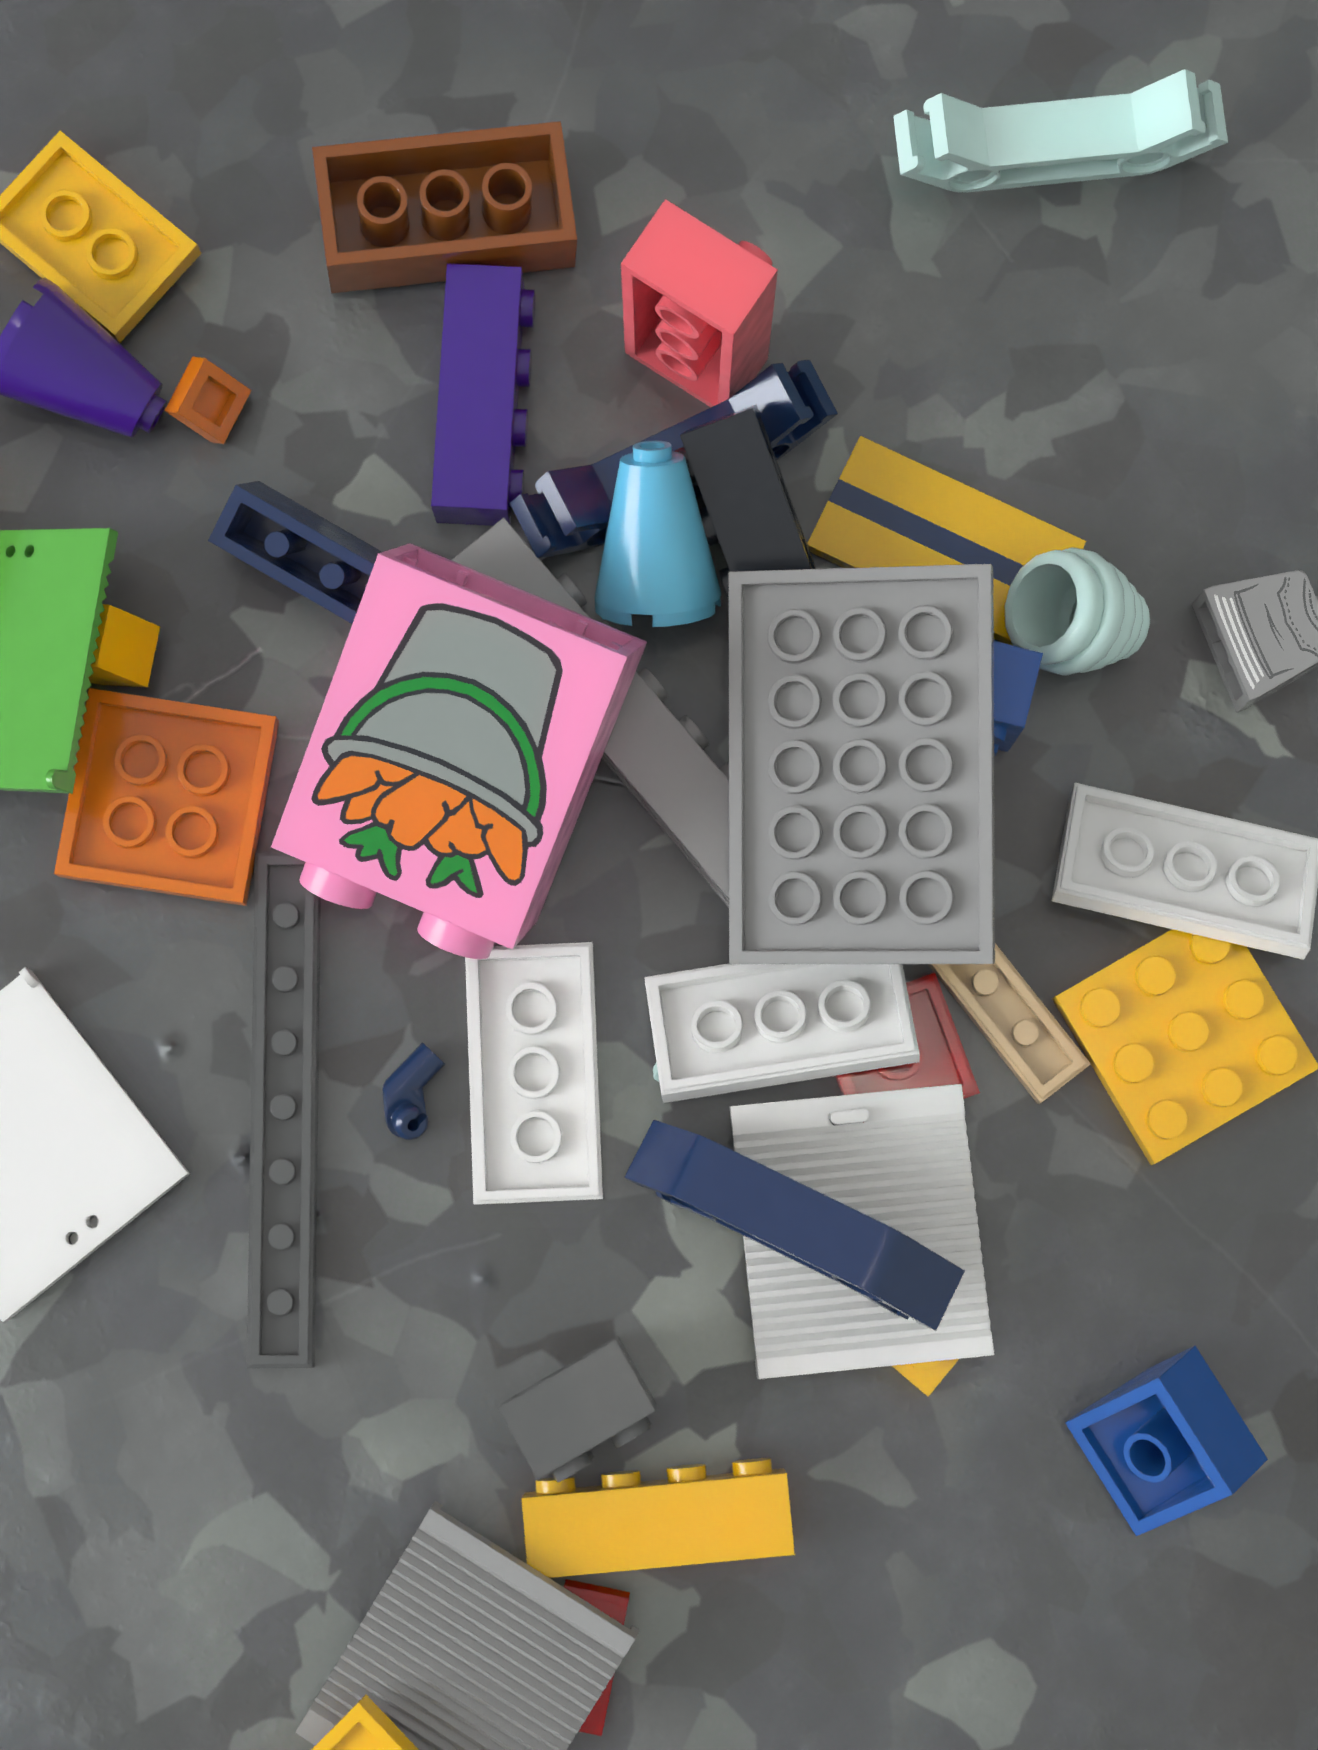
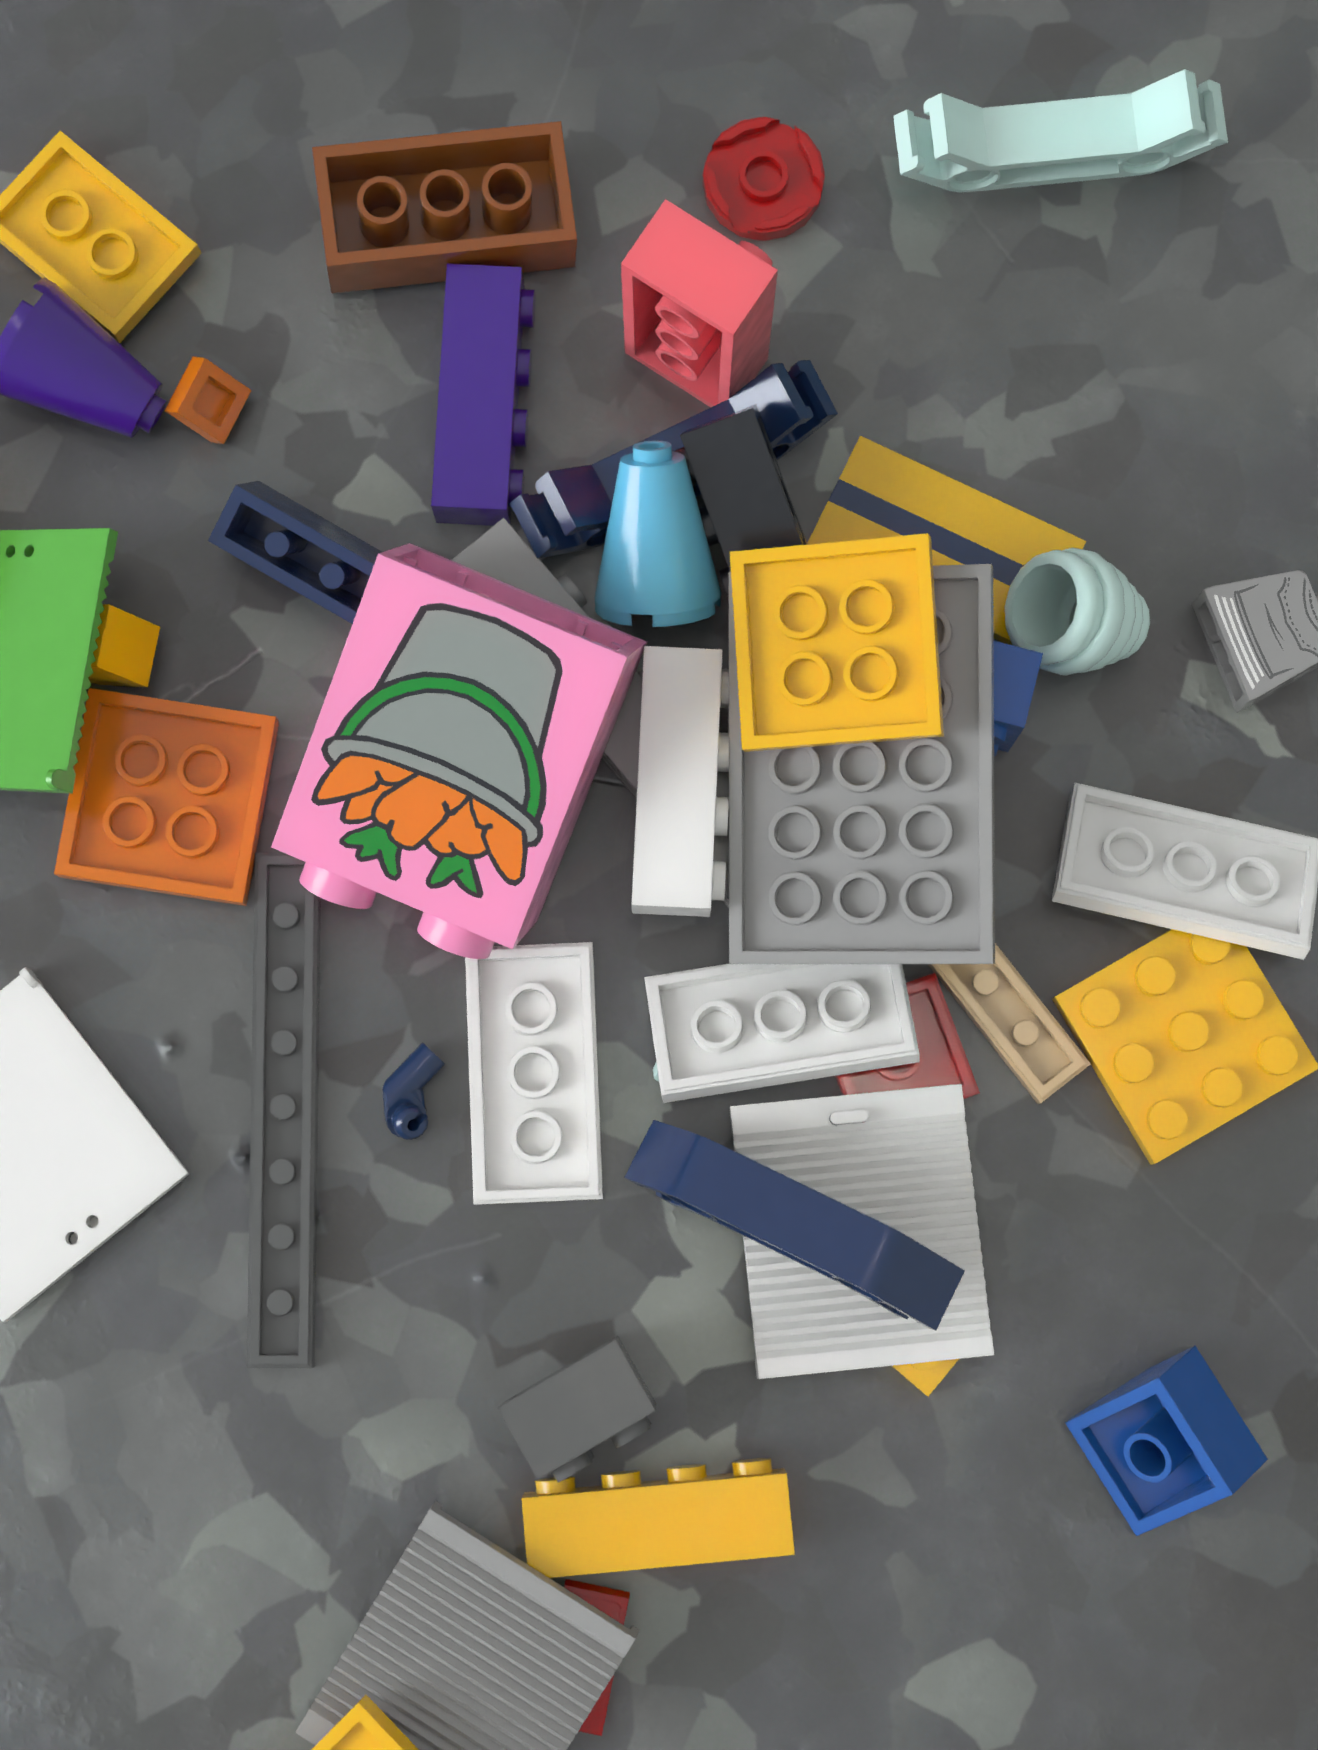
(678, 782): none -> white brick
(763, 179): none -> red tile
(836, 643): none -> yellow plate

